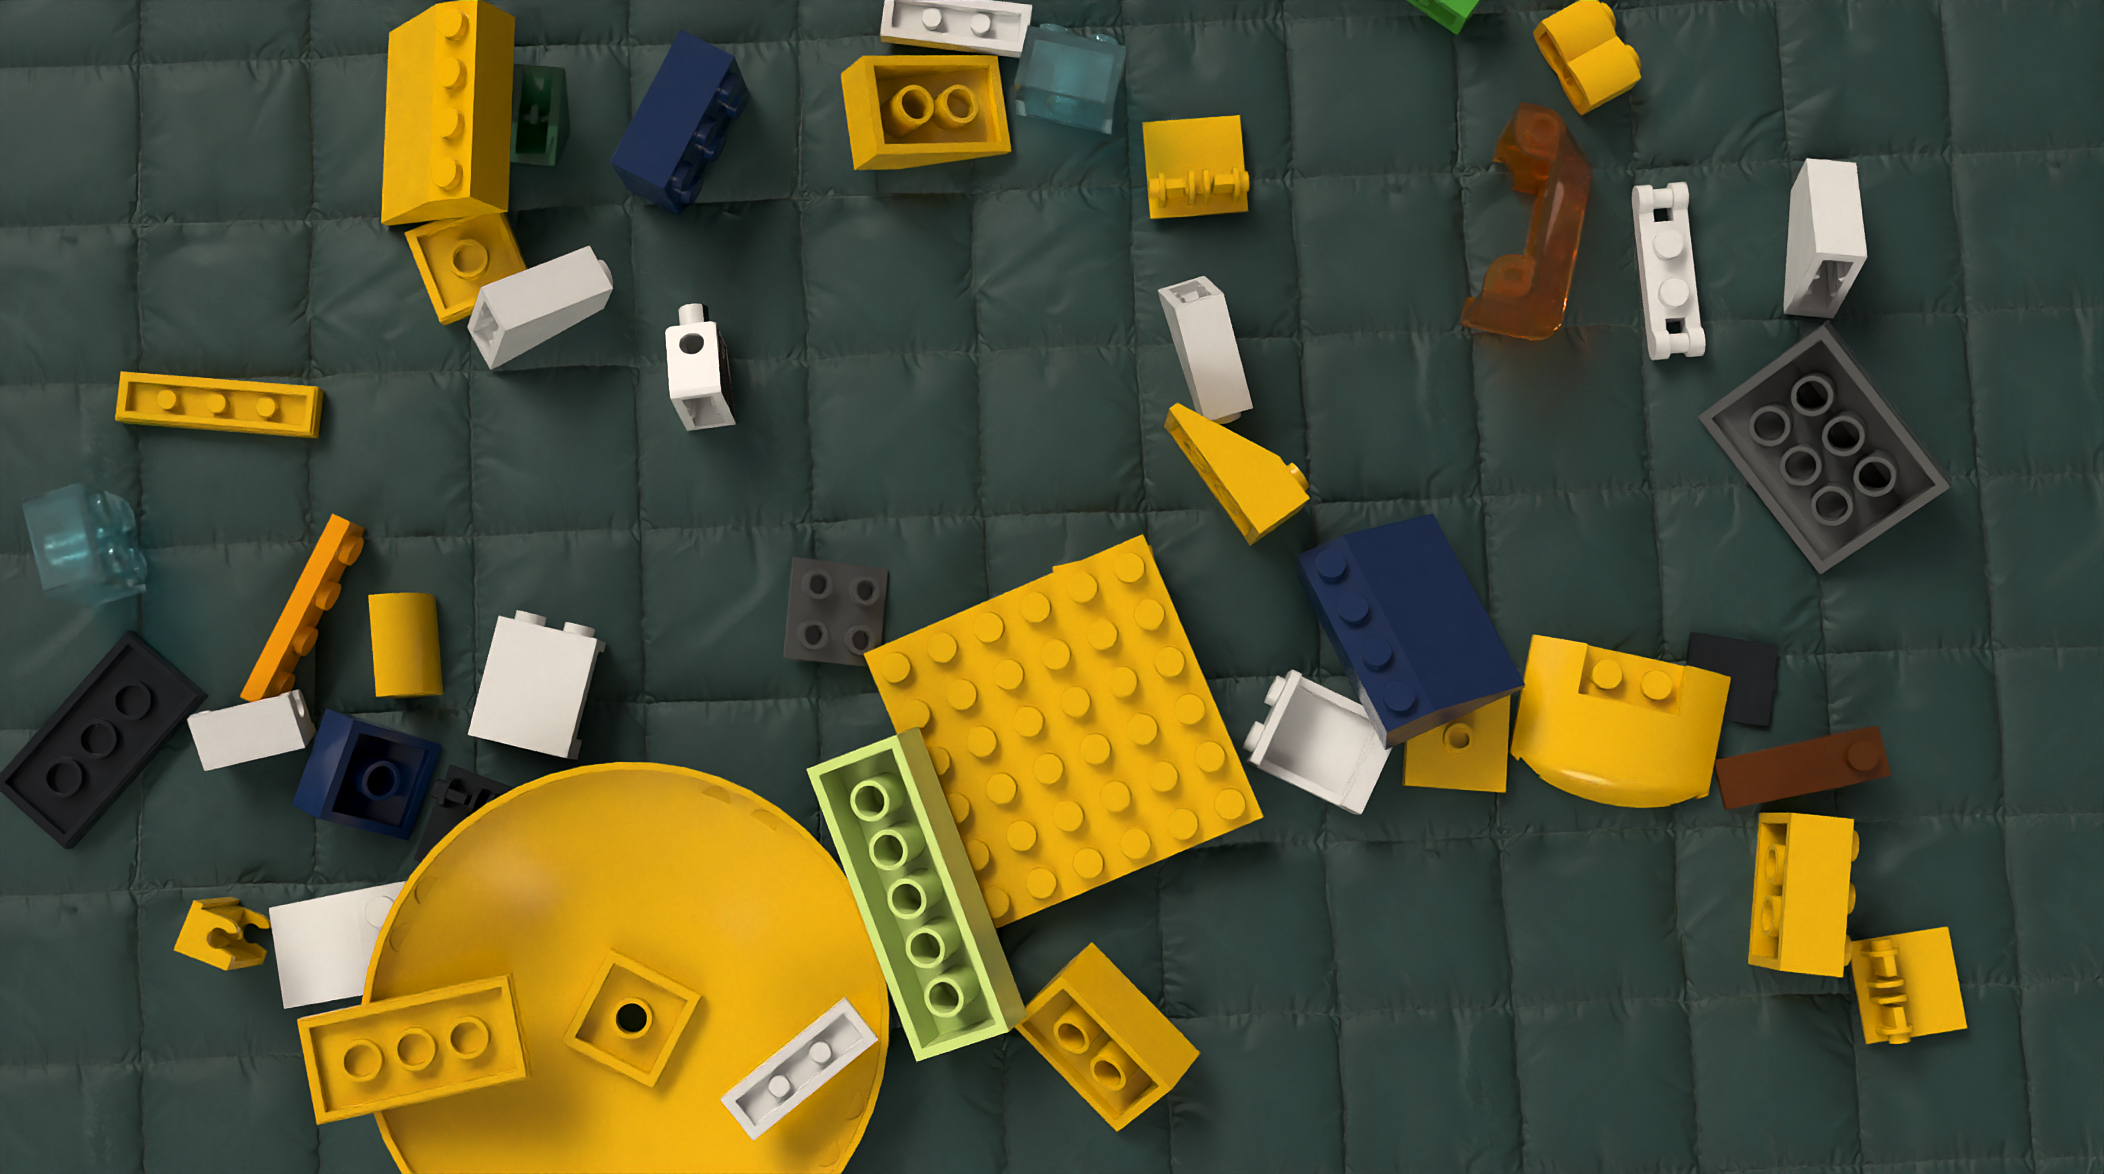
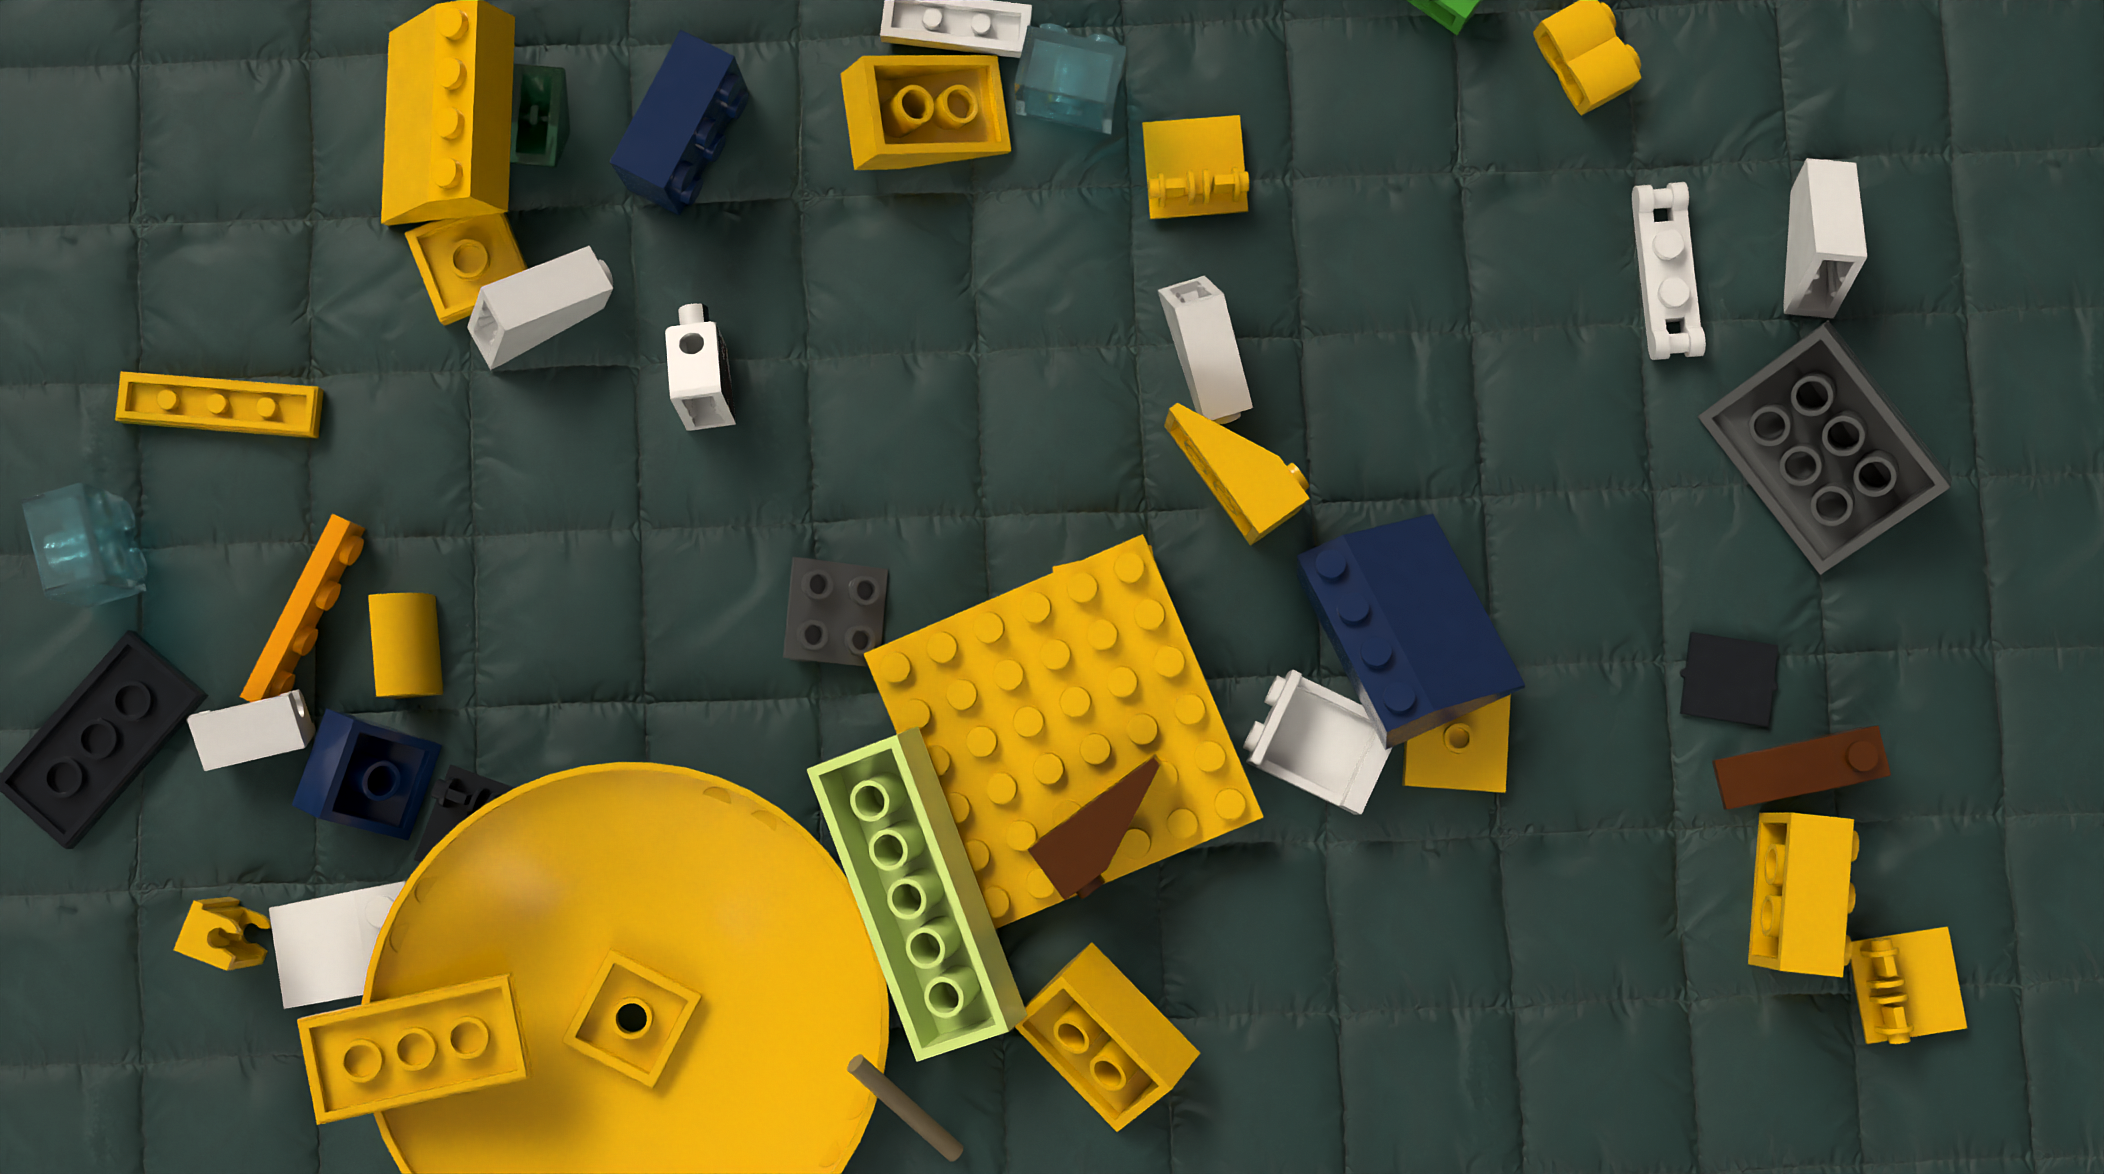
(536, 685): white panel -> none
(799, 1068): white plate -> none
(905, 1107): none -> dark tan bar
(1085, 843): none -> reddish brown slope
(1531, 291): clear orange windscreen -> none
(1618, 724): yellow slope -> none

